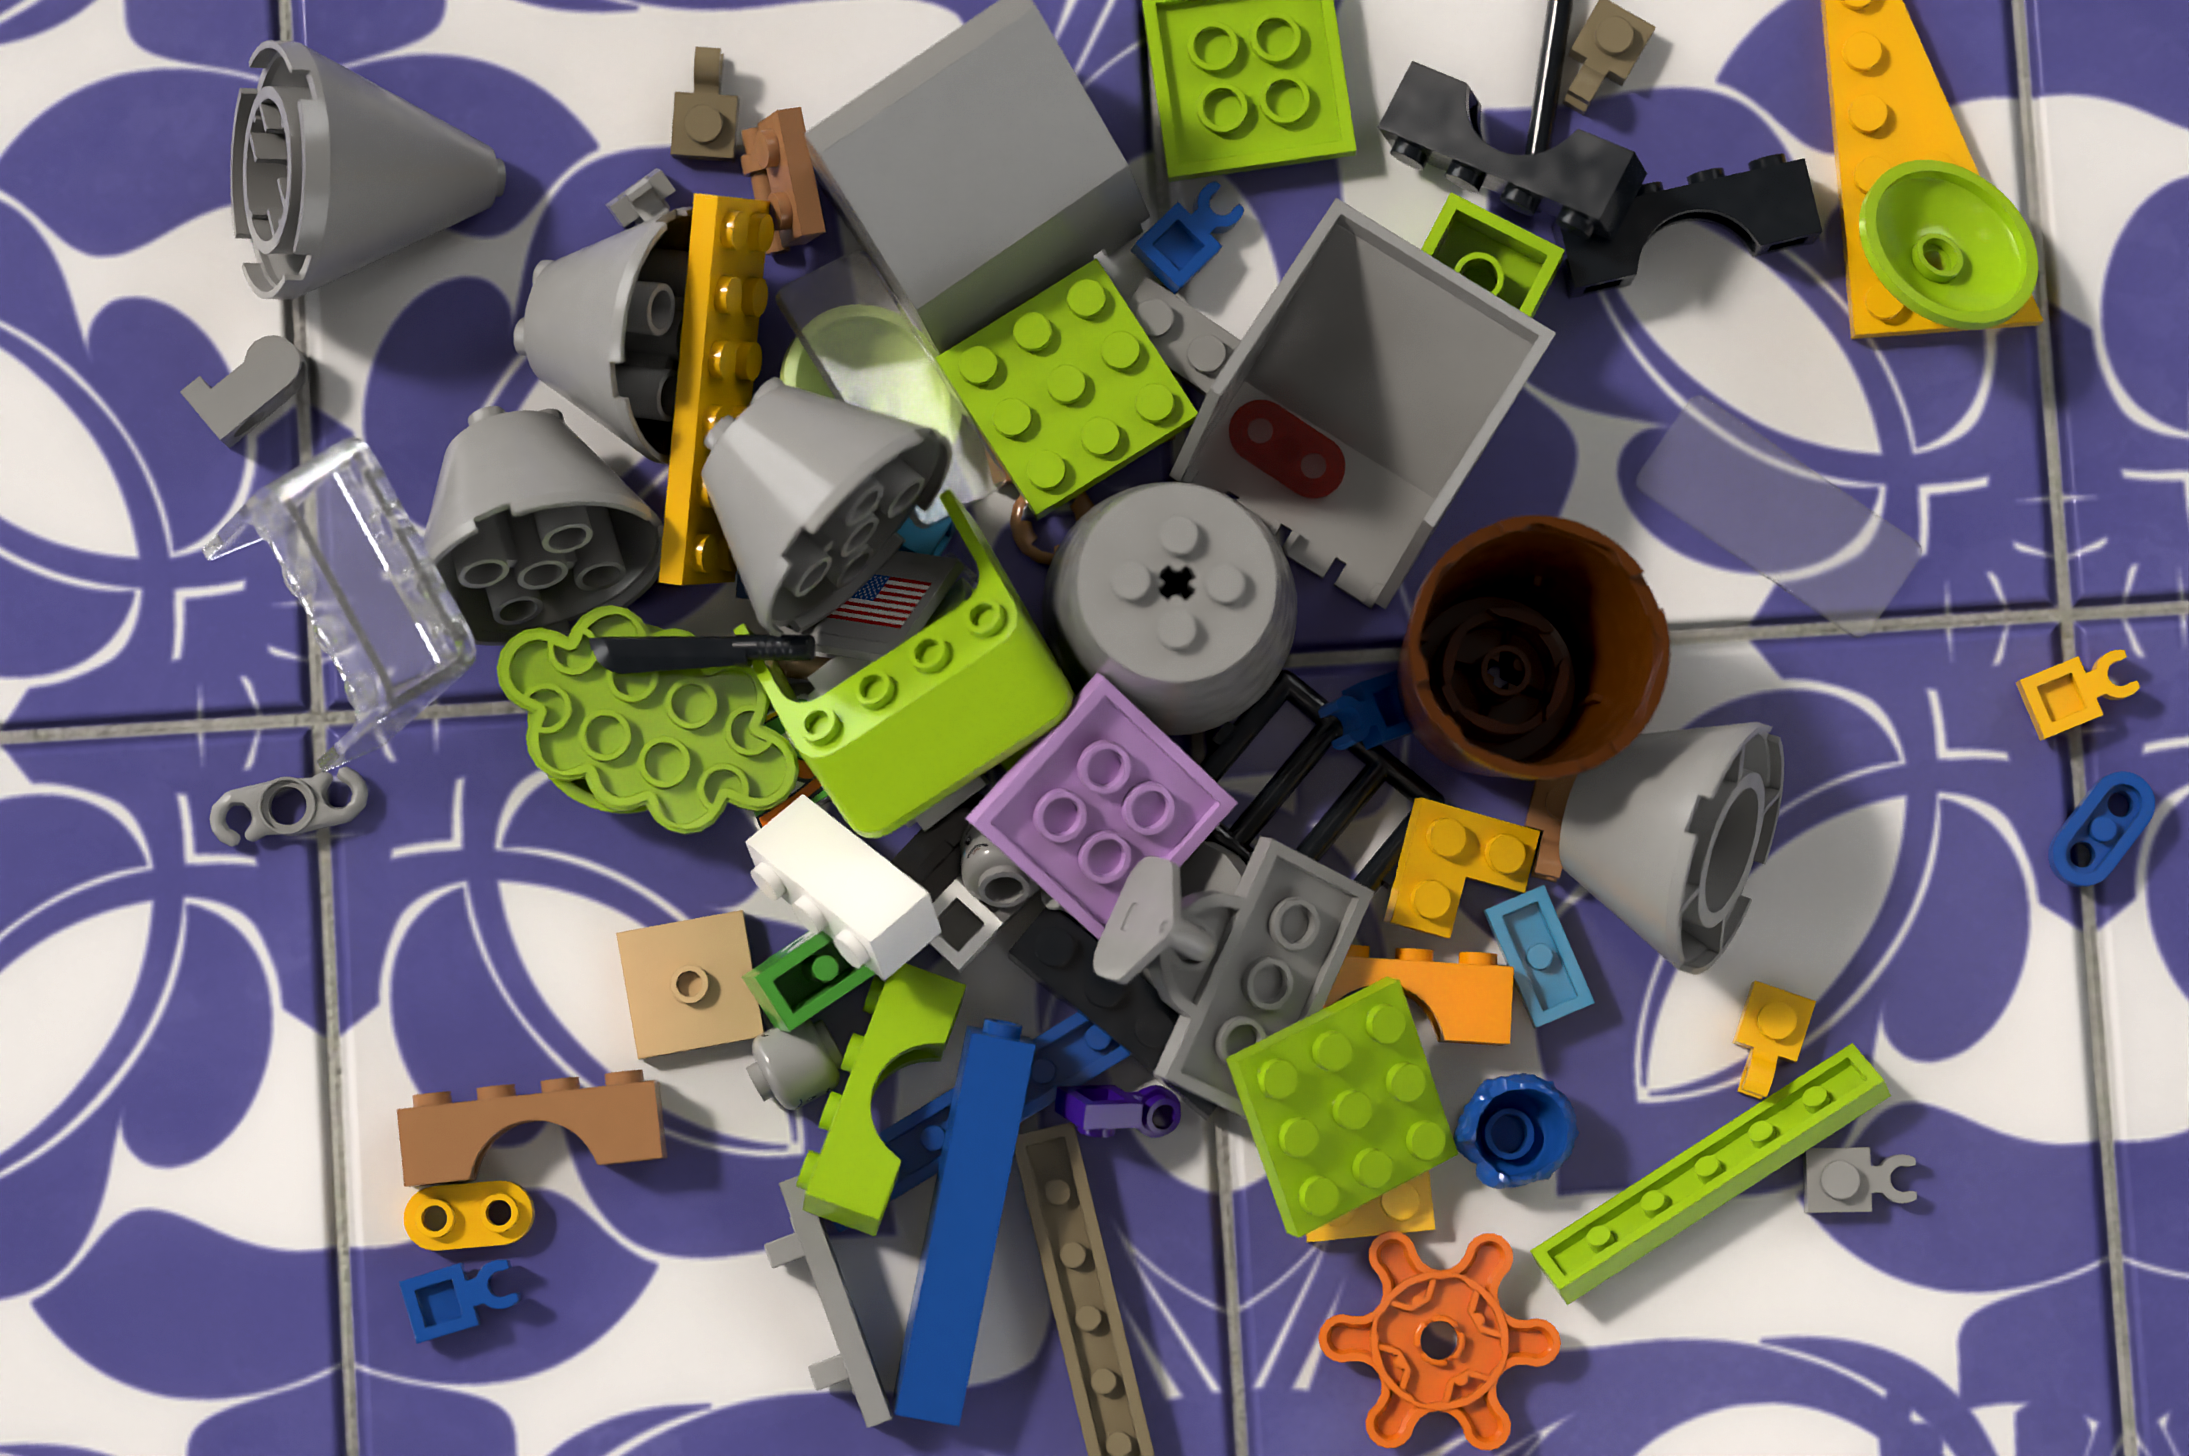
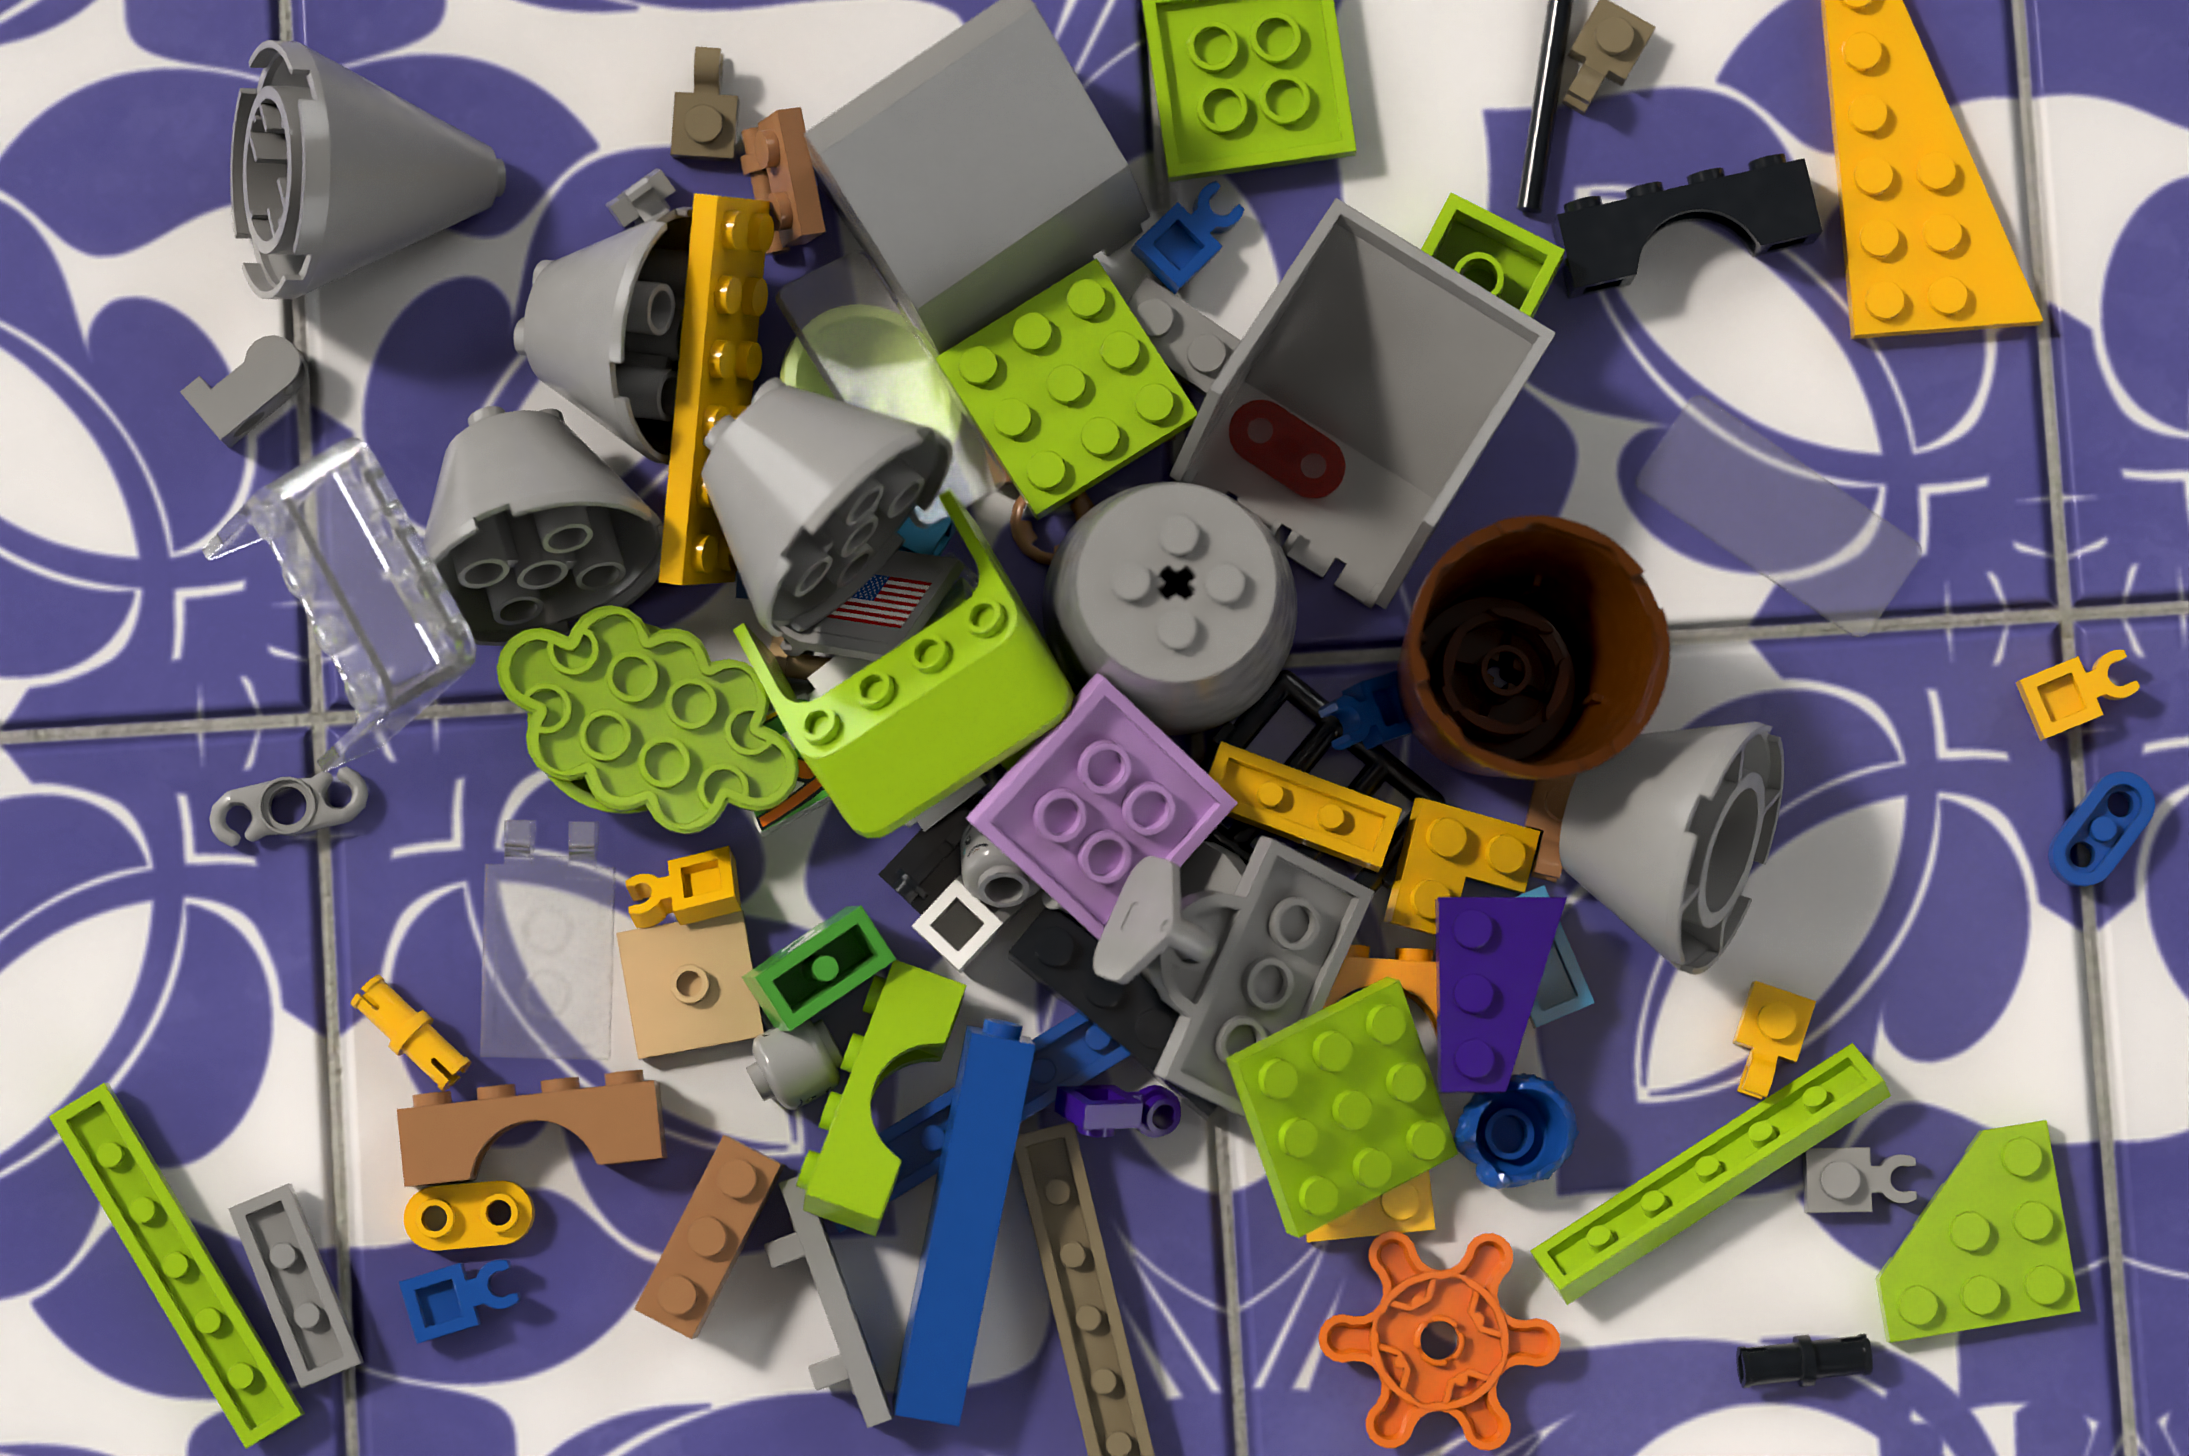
(176, 1265): none -> lime plate
(296, 1285): none -> light grey plate
(410, 1032): none -> yellow pin
(548, 949): none -> clear tile
(668, 653): black piece -> none
(695, 890): none -> yellow plate
(709, 1237): none -> medium nougat brick
(842, 888): white brick -> none
(1305, 807): none -> yellow plate
(1486, 984): none -> dark purple wing
(1579, 181): black arch -> none
(1804, 1360): none -> black pin
(1948, 244): lime dish -> none
(1985, 1244): none -> lime plate

